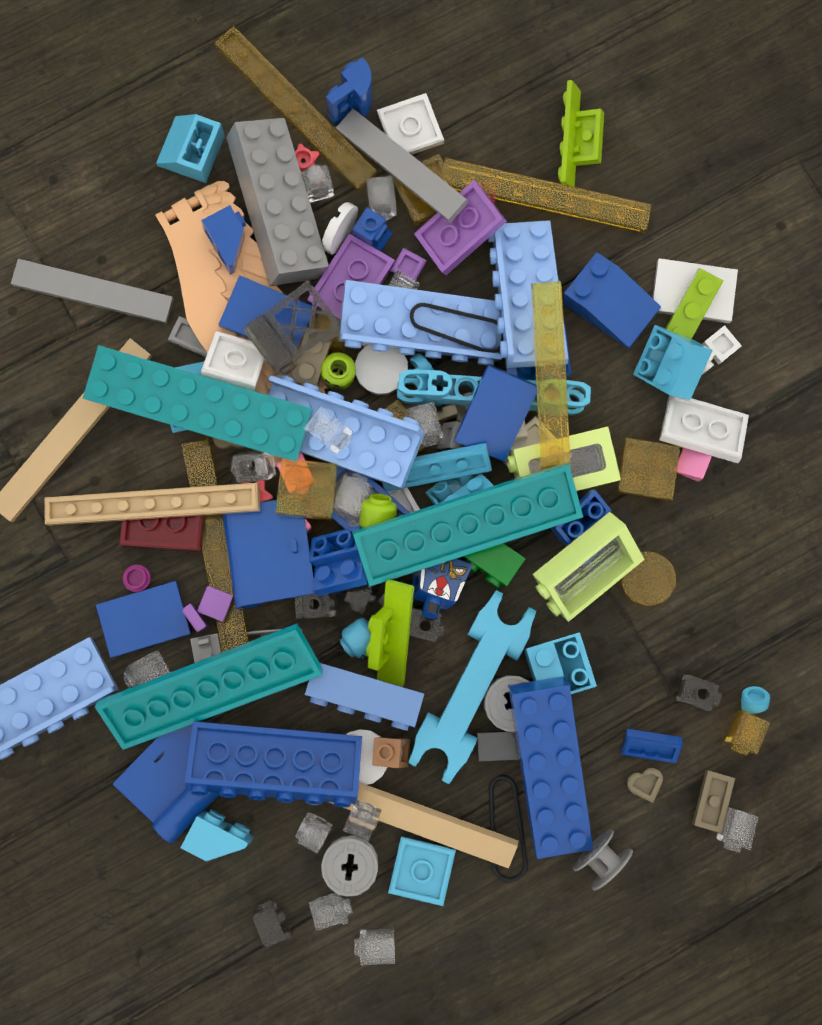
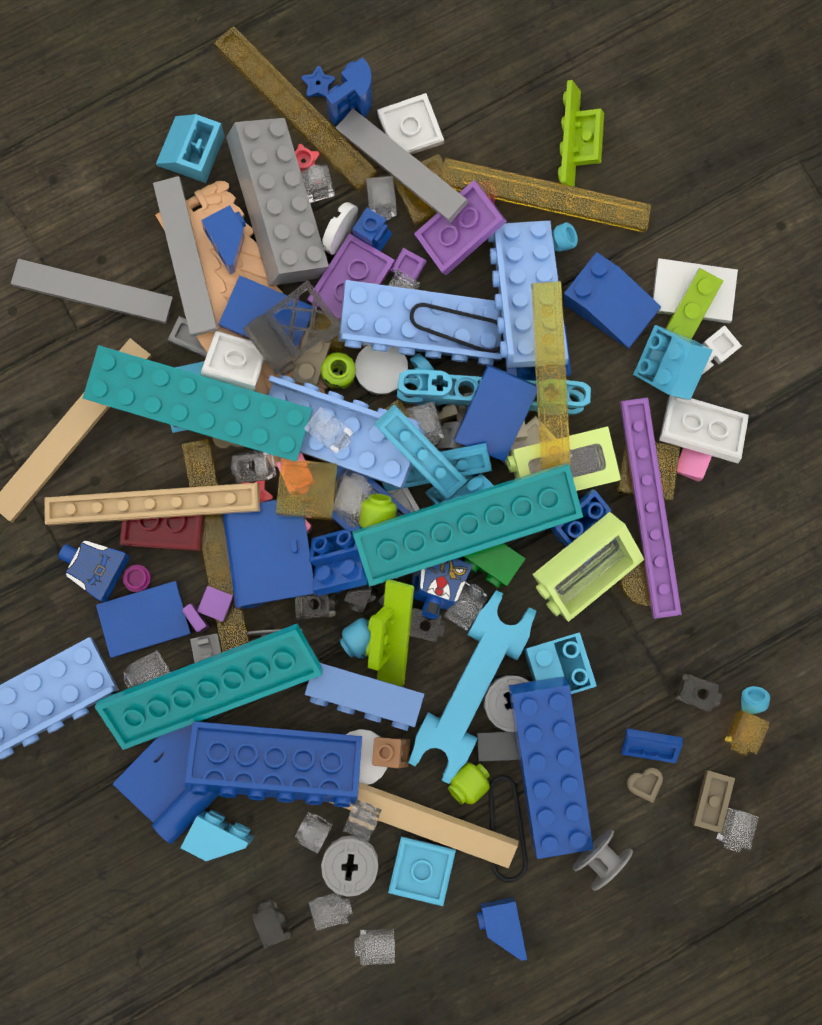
(94, 567): none -> blue torso
(185, 256): none -> light grey tile
(318, 90): none -> blue plate
(420, 452): none -> medium azure tile
(467, 606): none -> clear bracket
(469, 783): none -> lime head
(503, 925): none -> blue slope
(564, 237): none -> medium azure tile
(650, 508): none -> medium lavender tile

